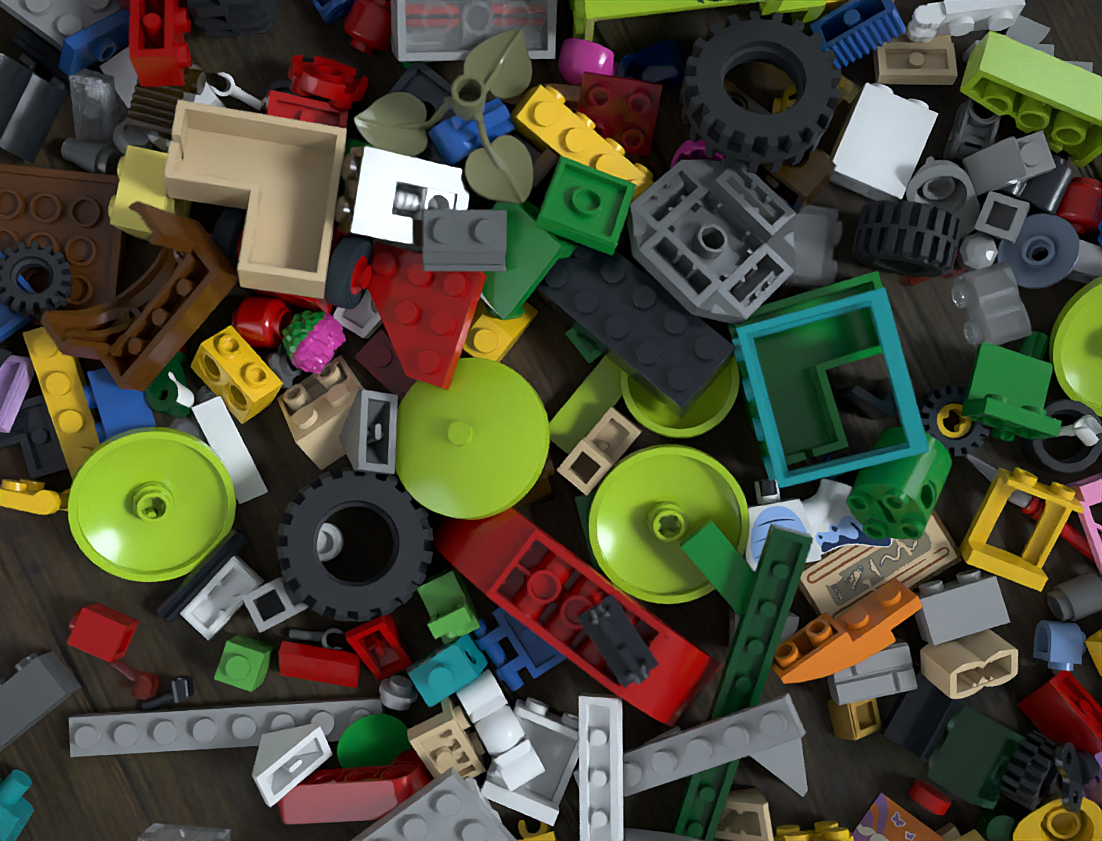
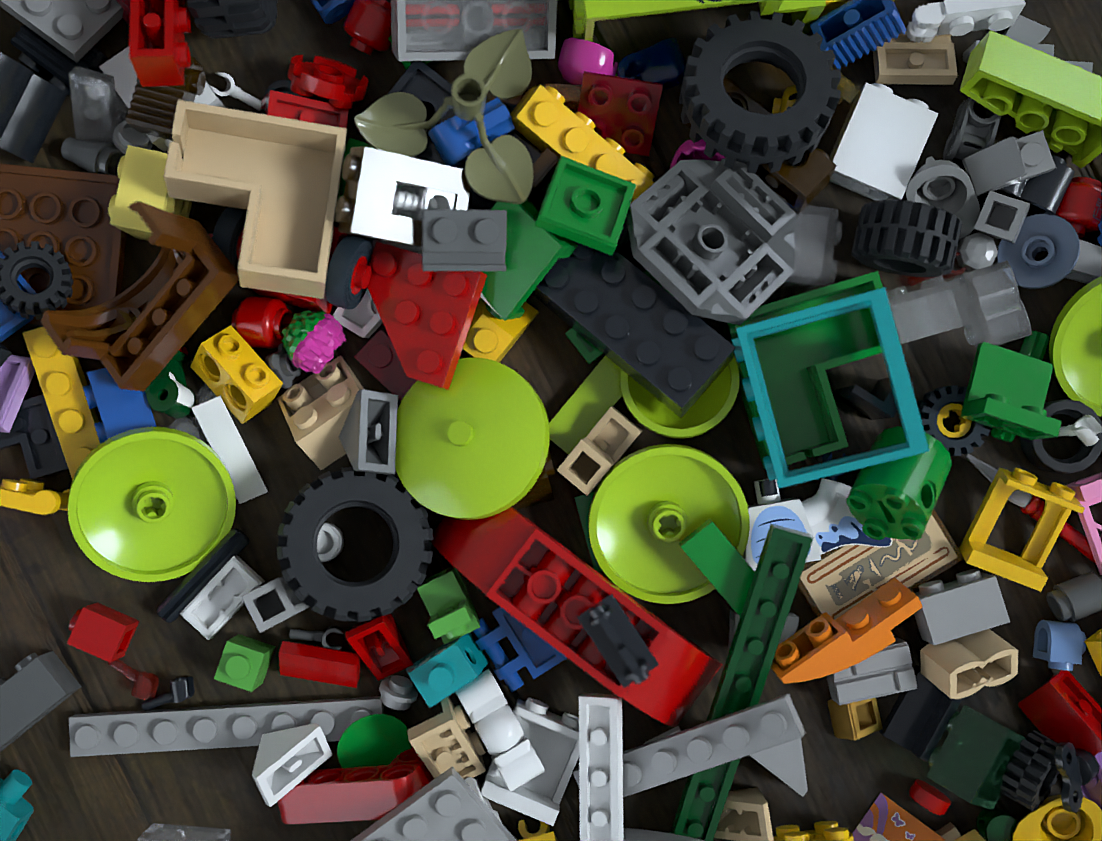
(95, 42): blue plate -> none
(928, 311): none -> clear brick

